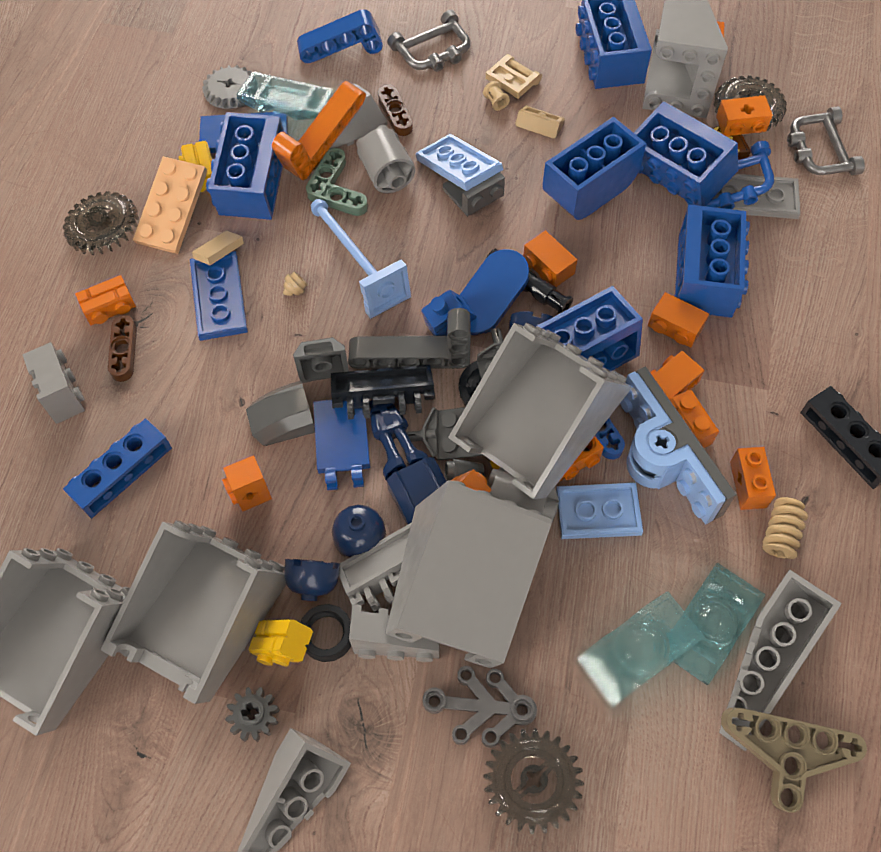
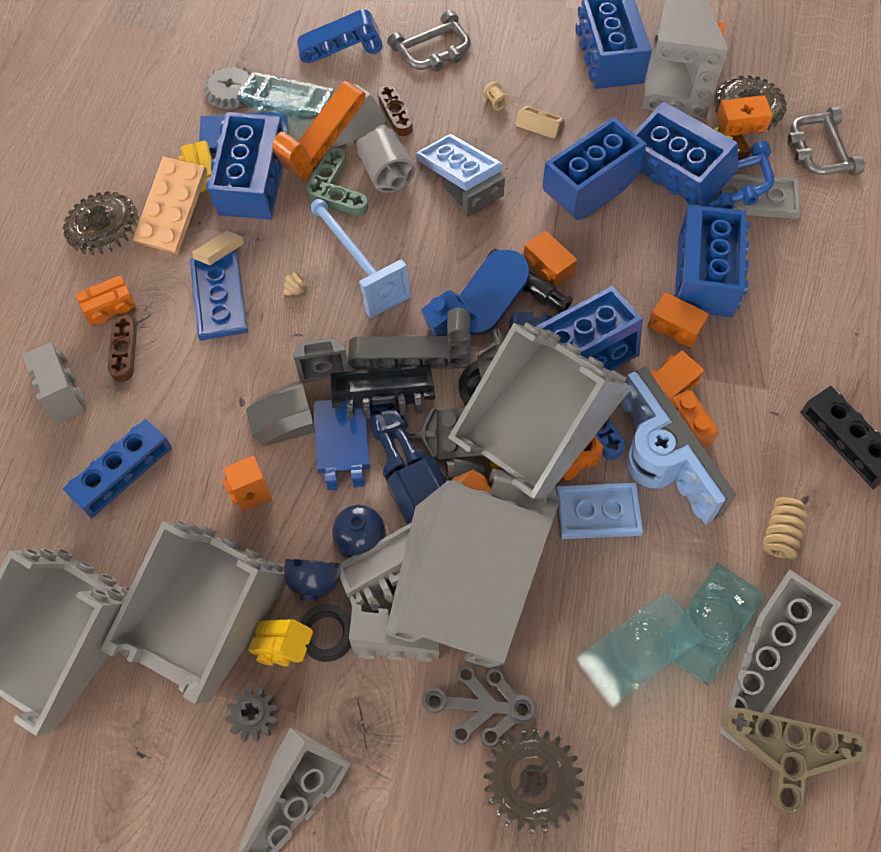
(513, 76): tan plate -> none
(752, 478): orange brick -> none

